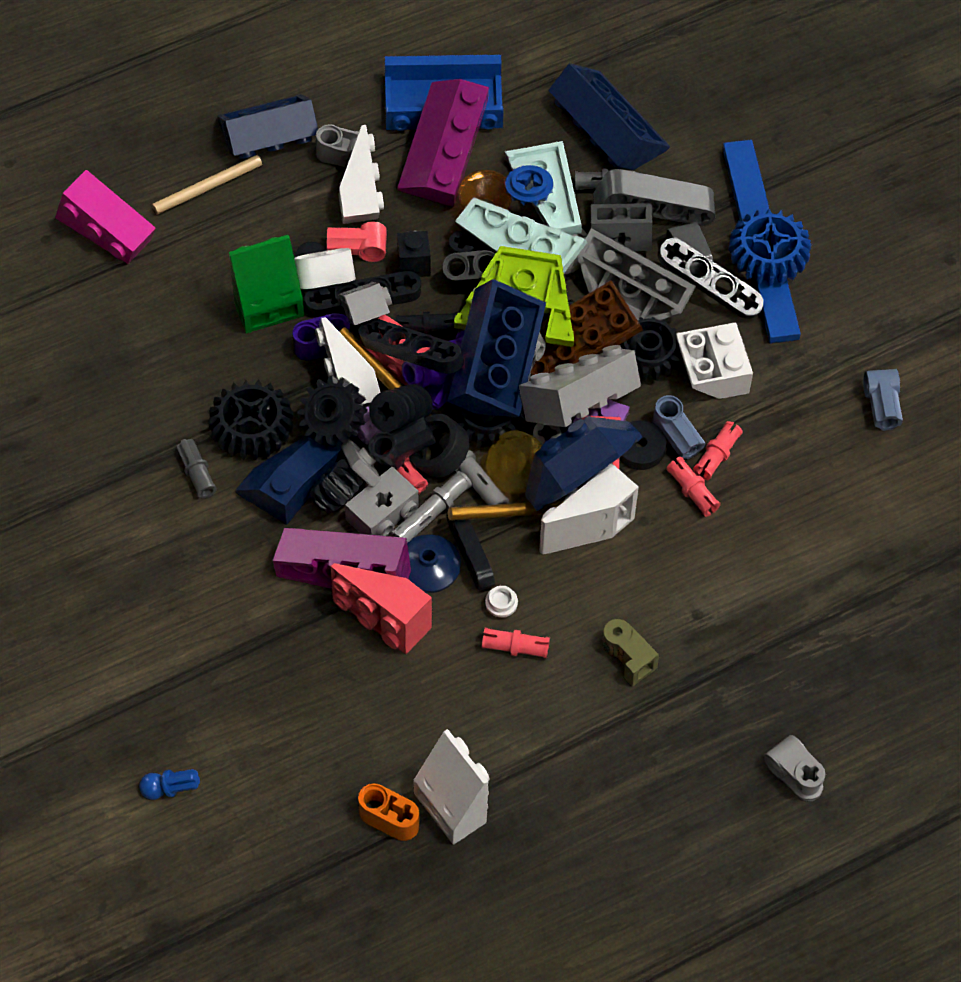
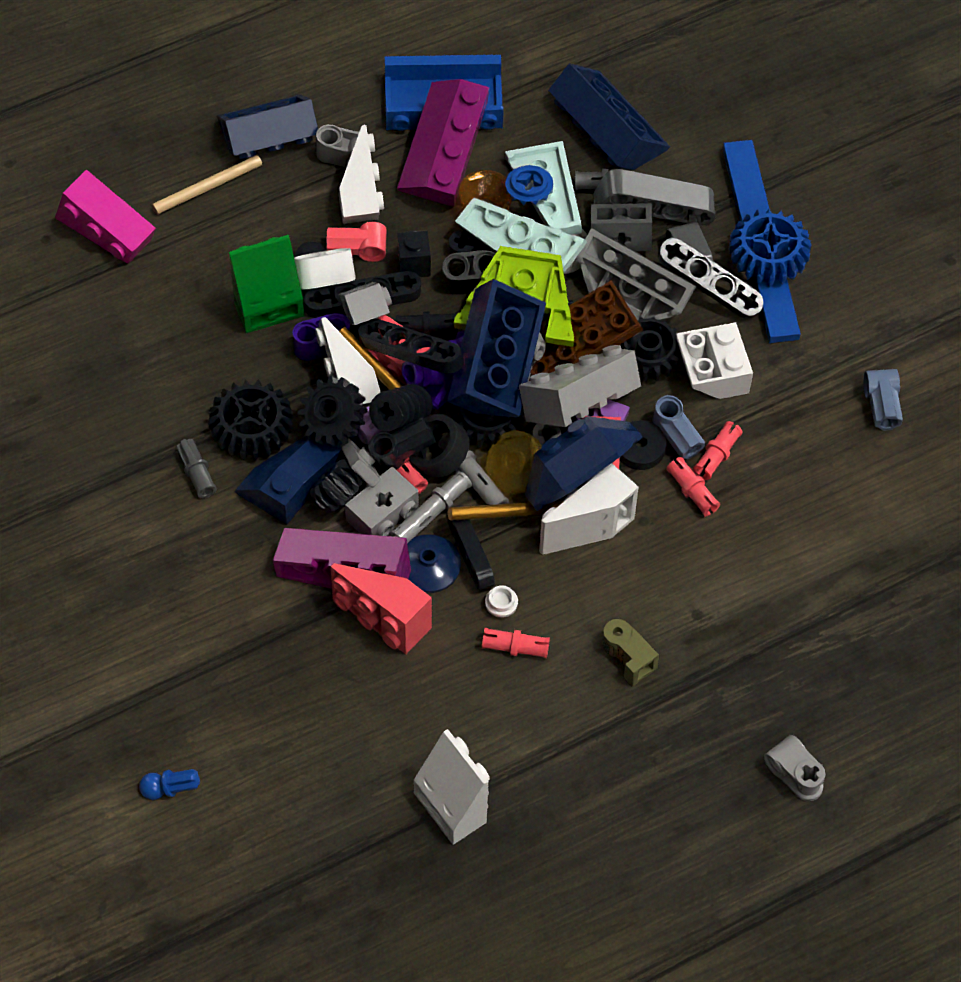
(386, 819): orange beam -> none

